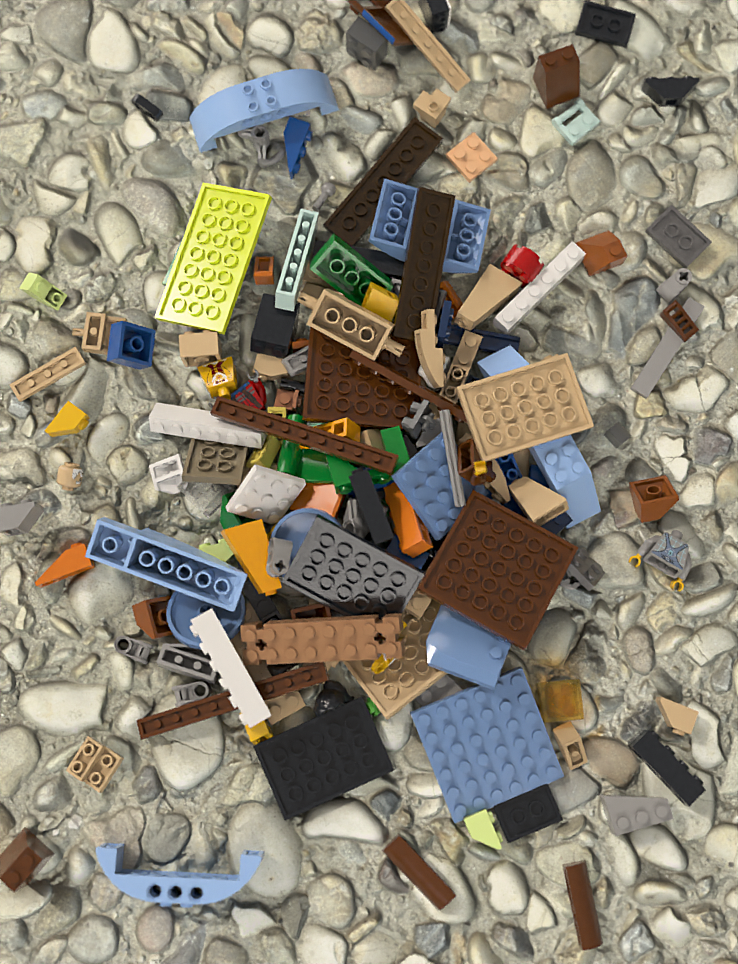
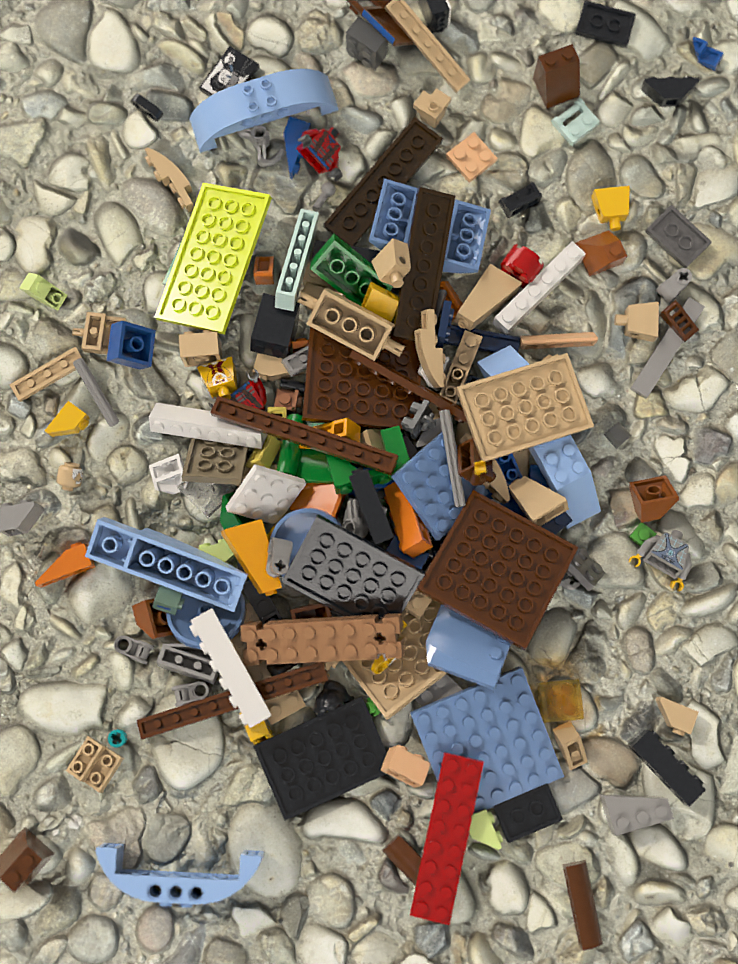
(96, 392): none -> light grey axle
(111, 740): none -> teal bush
(168, 600): none -> sand green brick
(170, 175): none -> tan slope
(229, 71): none -> tile
(321, 150): none -> torso
(392, 263): none -> tan torso
(405, 766): none -> light nougat brick
(446, 838): none -> red plate
(520, 200): none -> black hinge
(558, 340): none -> light nougat slope
(611, 205): none -> yellow torso
(640, 321): none -> tan torso
(641, 533): none -> bright green plate
(706, 55): none -> blue slope

